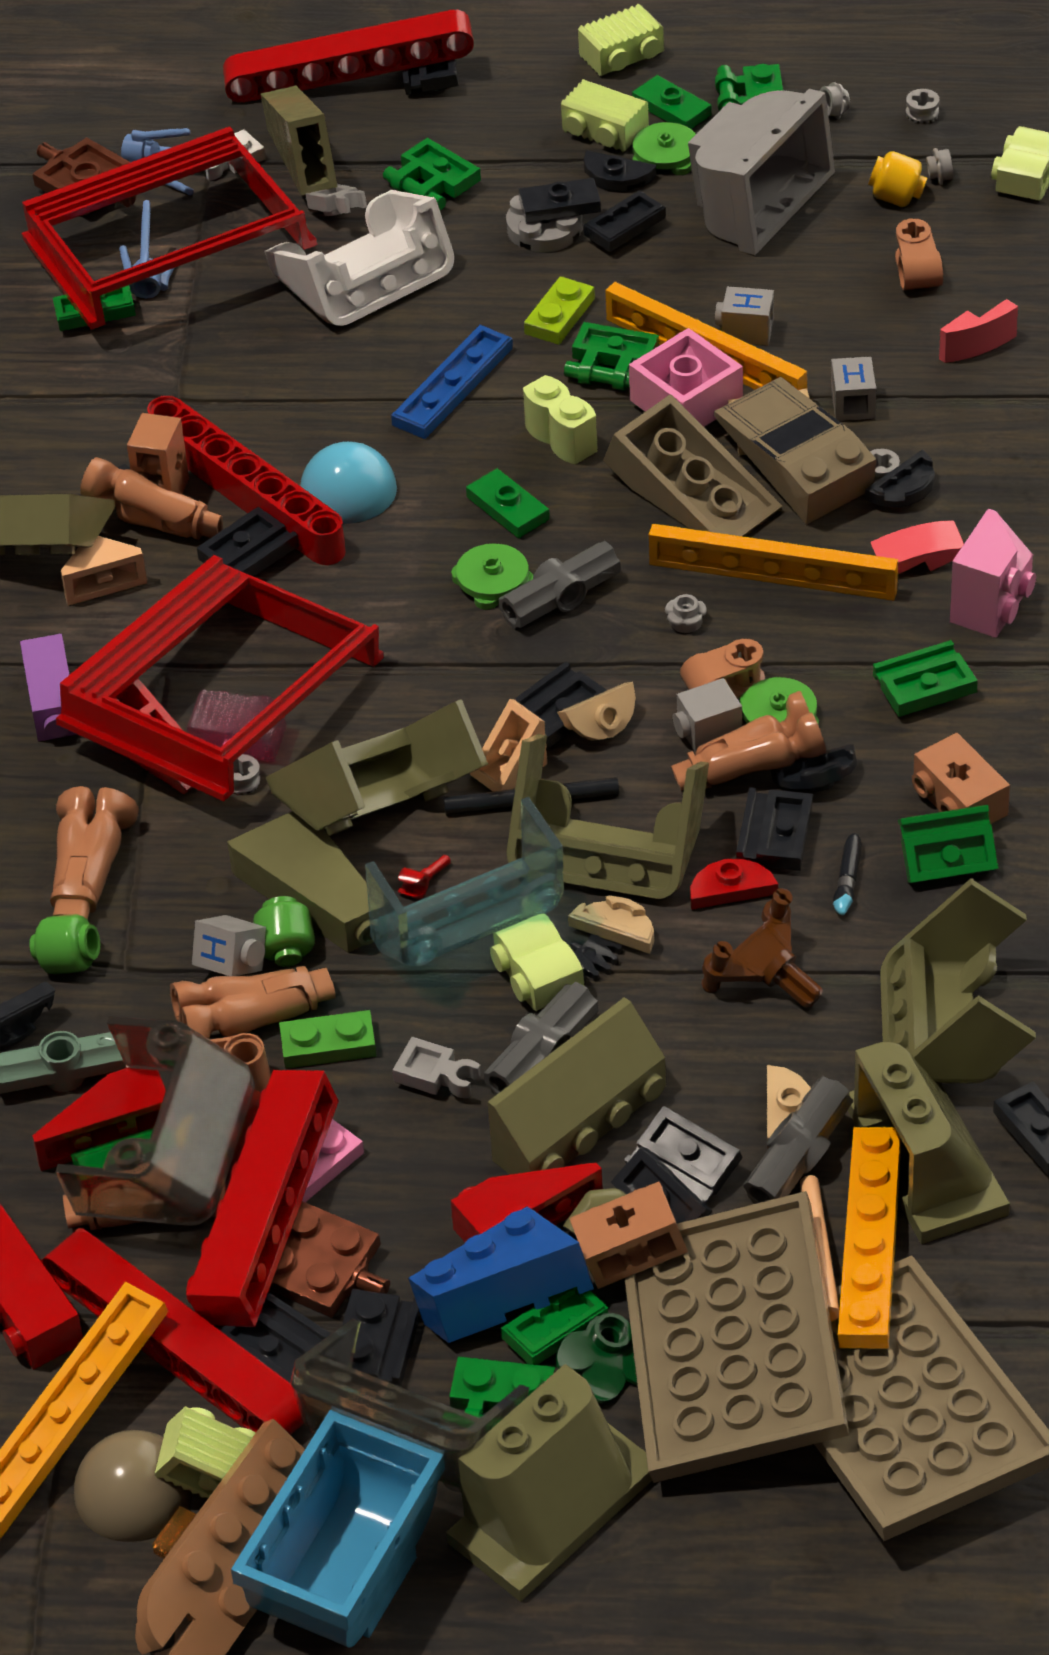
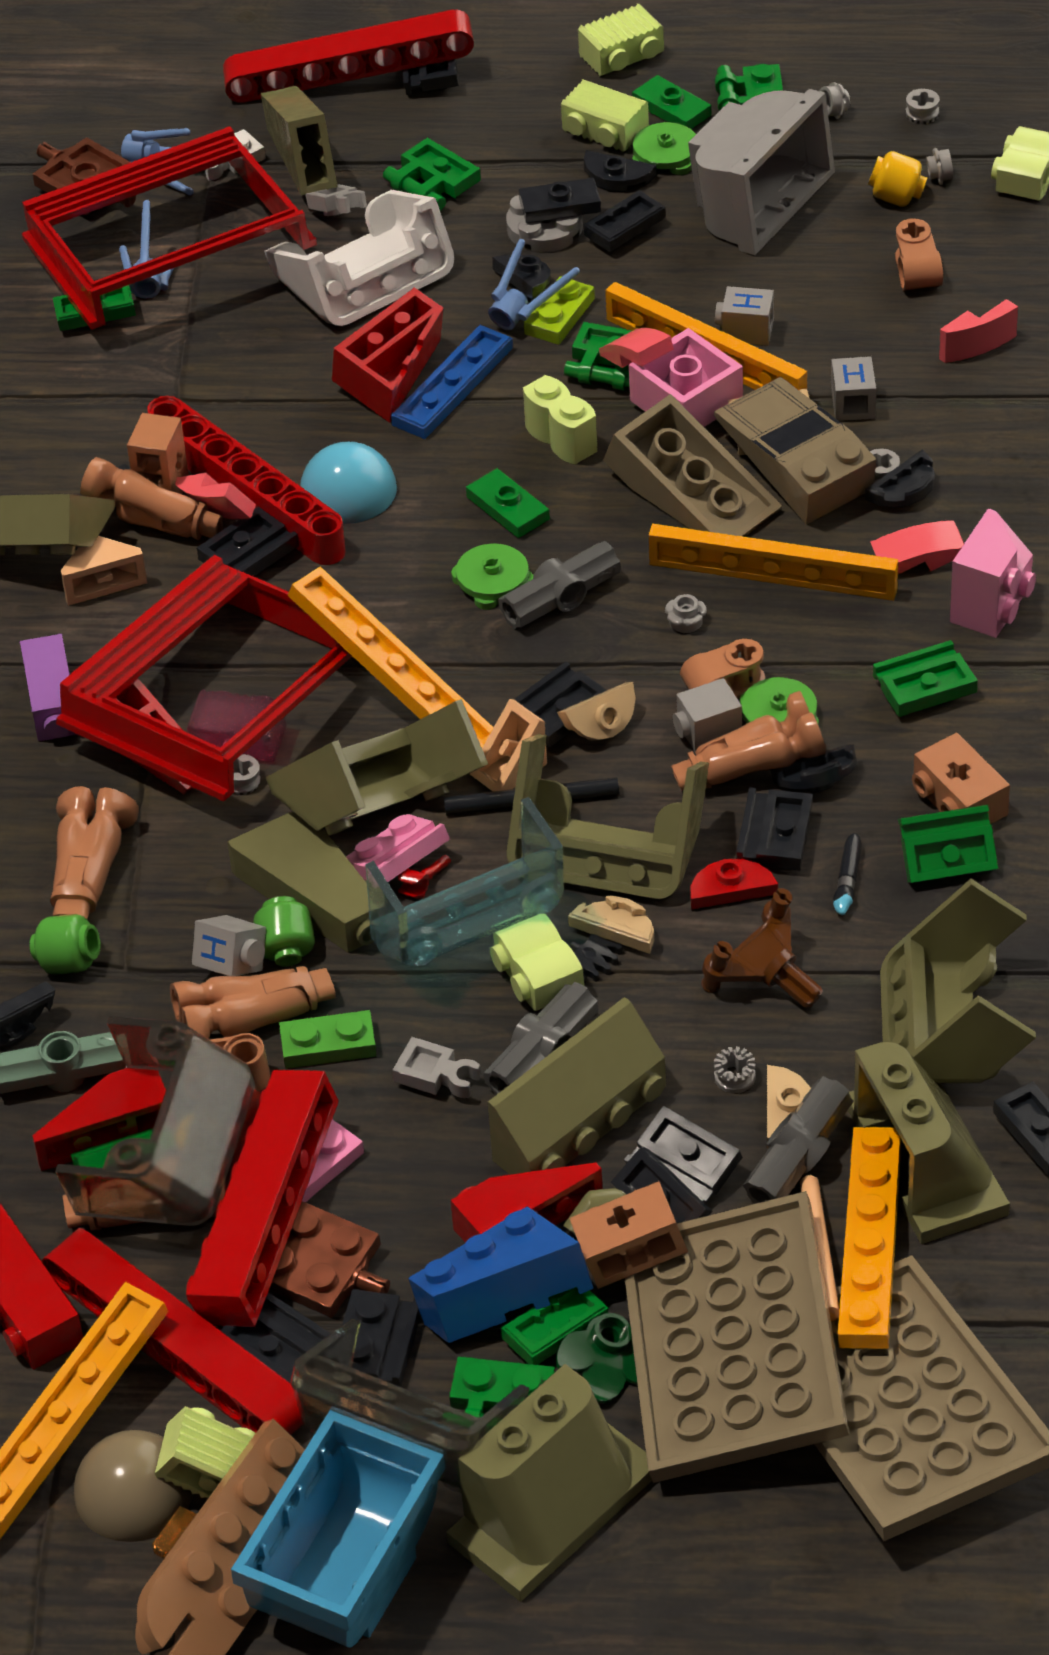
(220, 498): none -> coral slope
(378, 648): none -> light orange plate
(389, 353): none -> red wedge
(399, 846): none -> bright pink plate
(512, 304): none -> medium blue plant
(529, 276): none -> black plate
(638, 347): none -> coral slope
(742, 1062): none -> light grey bush

